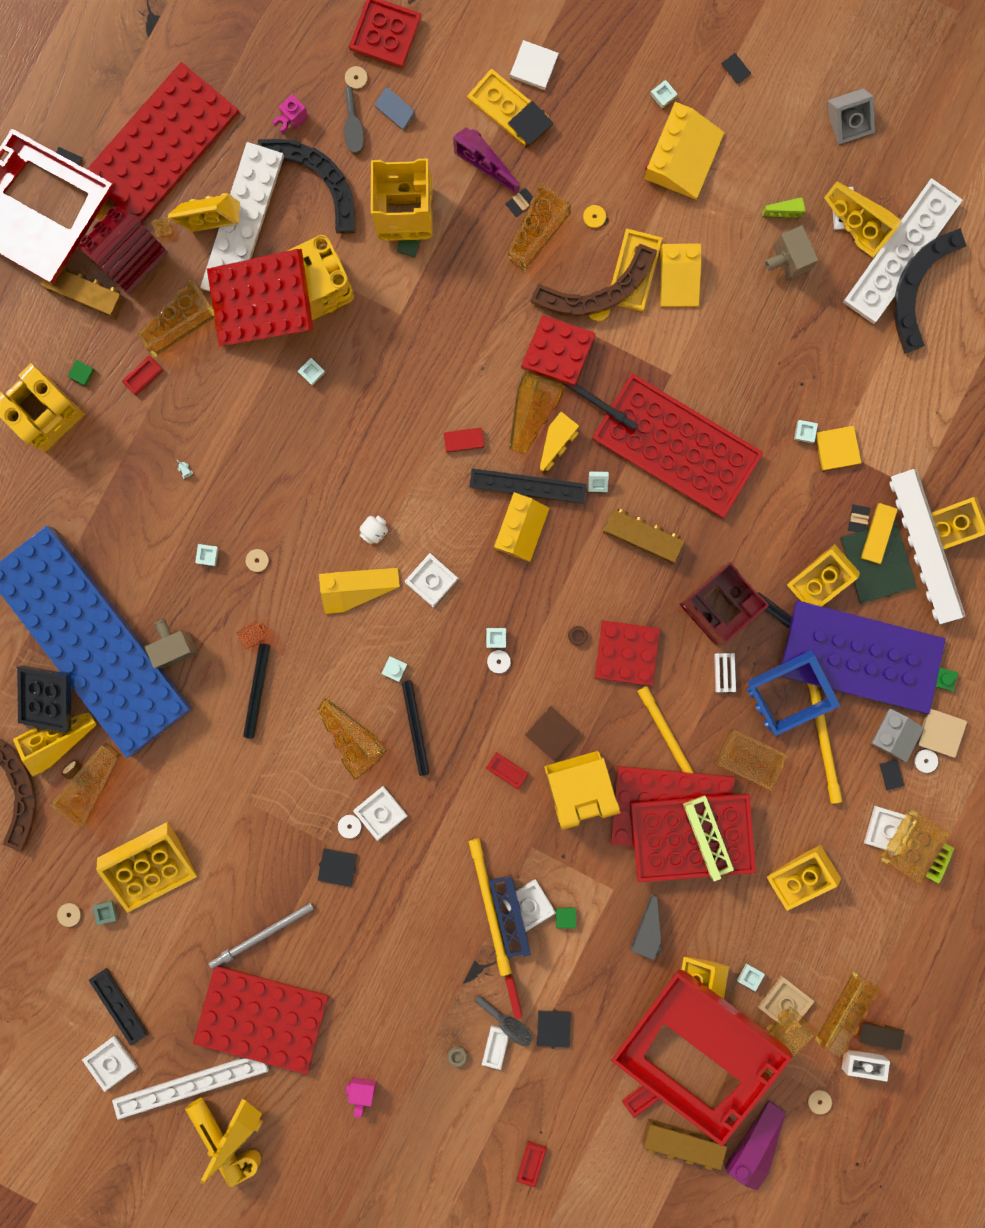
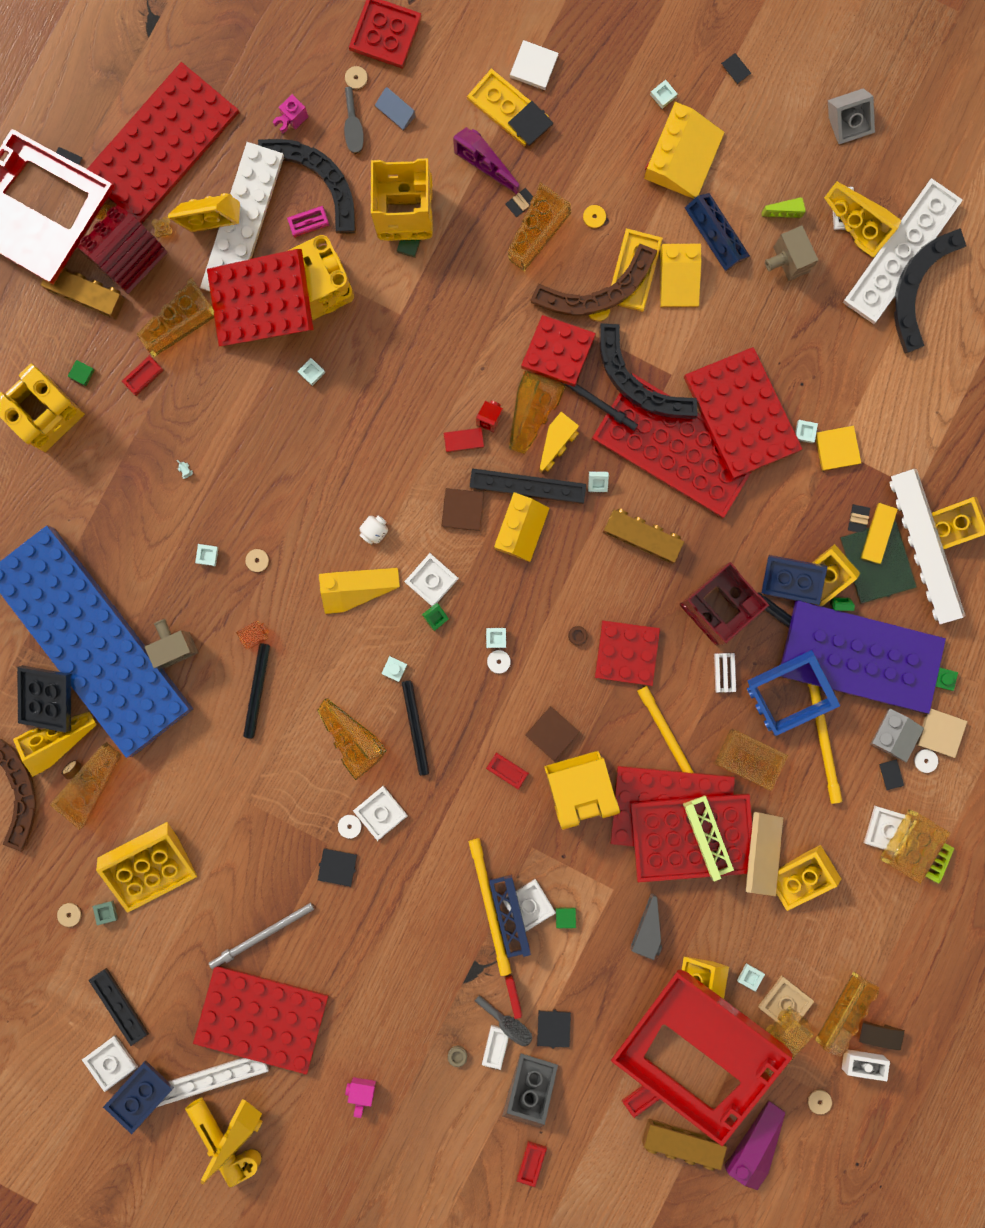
(138, 1097): none -> dark blue plate
(310, 228): none -> dark pink tile
(435, 616): none -> green plate
(462, 509): none -> reddish brown tile
(489, 415): none -> red slope
(530, 1091): none -> dark grey slope
(631, 388): none -> black plate
(716, 231): none -> dark blue fence
(742, 413): none -> red plate
(764, 854): none -> tan tile
(794, 579): none -> dark blue plate
(842, 604): none -> green tile

